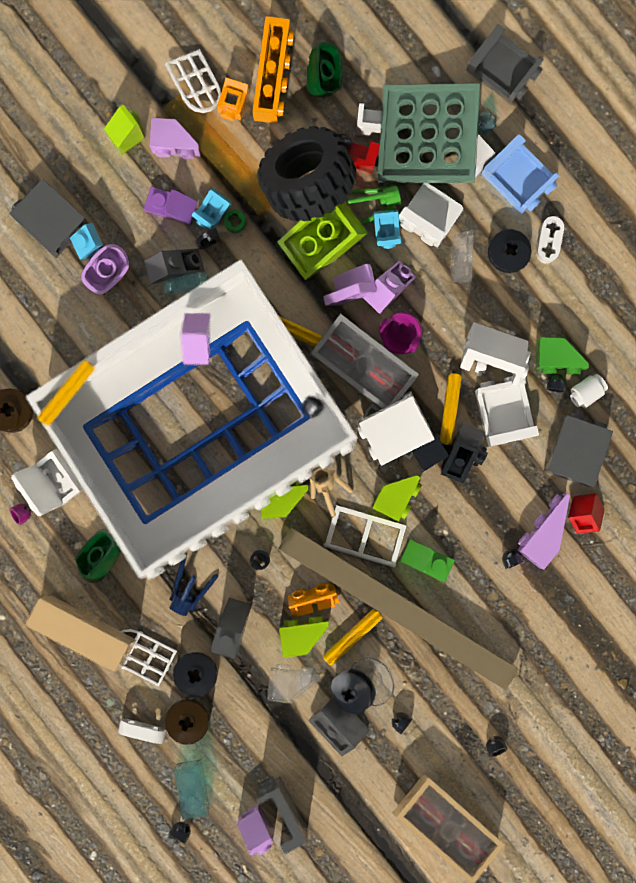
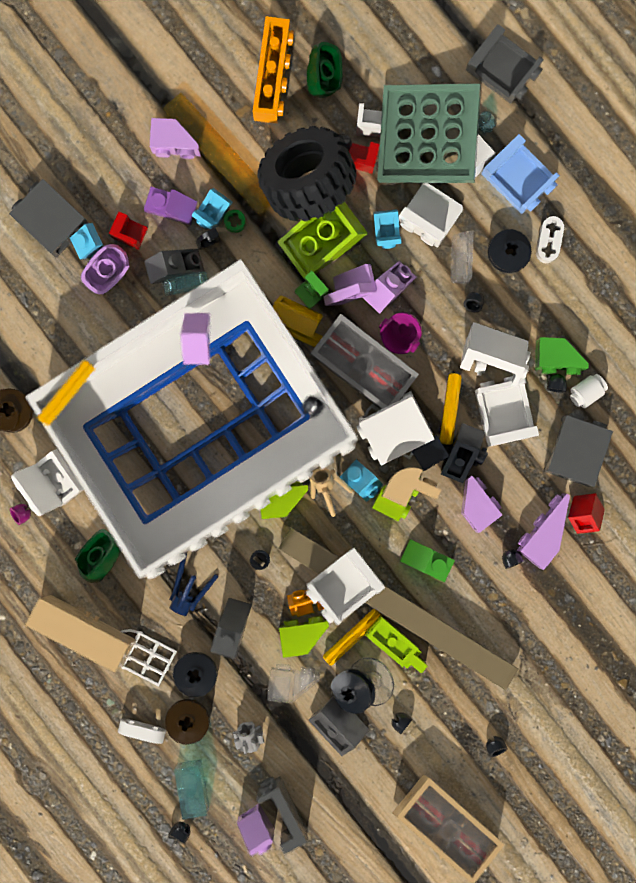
(124, 129): lime slope -> none
(128, 231): none -> red panel
(186, 77): white window -> none
(233, 99): light orange window -> none
(248, 737): none -> light grey gear
(297, 316): none -> yellow slope
(311, 290): none -> bright green bracket
(344, 586): none -> white panel
(361, 480): none -> medium azure bracket
(370, 518): white window -> none
(386, 196): bright green plant -> none
(395, 644): none -> lime hinge
(404, 482): none -> tan brick
(474, 307): none -> black hinge
(477, 506): none -> lavender slope

